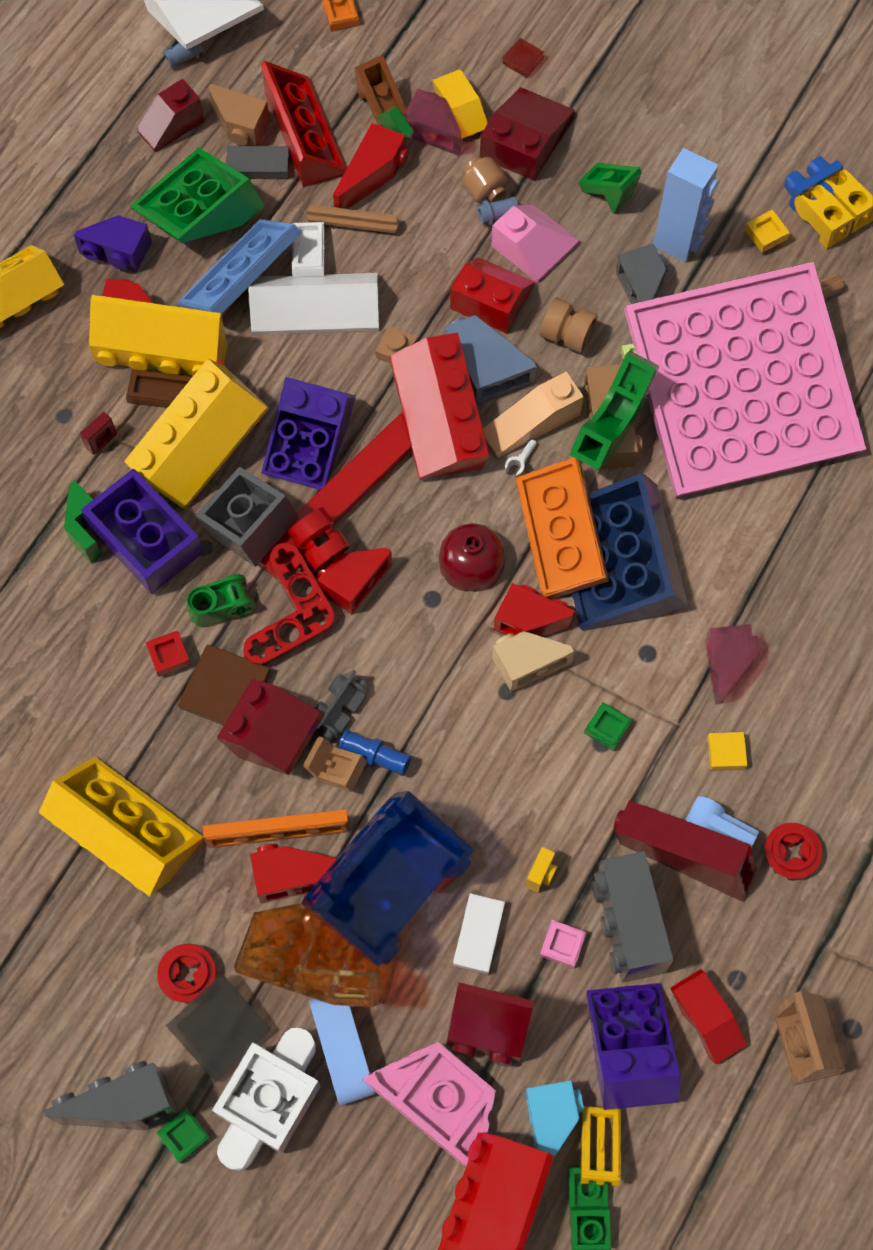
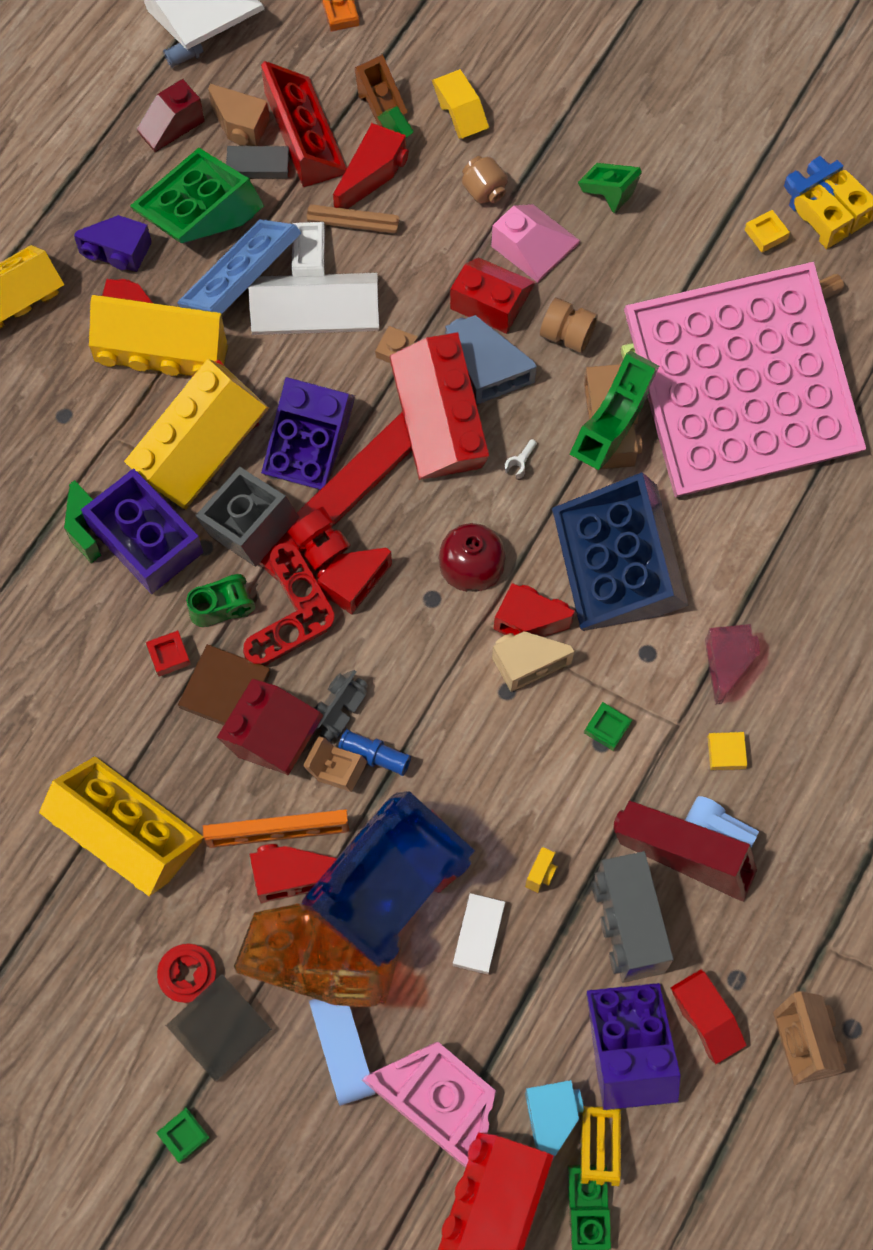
(98, 433): dark red tile -> none
(128, 1102): dark grey slope -> none
(154, 388): reddish brown tile -> none
(266, 1098): white brick -> none
(433, 122): clear pink slope -> none
(489, 1024): dark red slope -> none
(495, 210): sand blue pin -> none
(523, 57): clear red tile -> none
(524, 132): dark red slope -> none
(535, 415): light nougat slope -> none
(561, 529): orange tile -> none
(563, 944): bright pink tile -> none
(641, 273): dark grey slope -> none
(686, 205): light blue brick -> none
(809, 851): red gear -> none

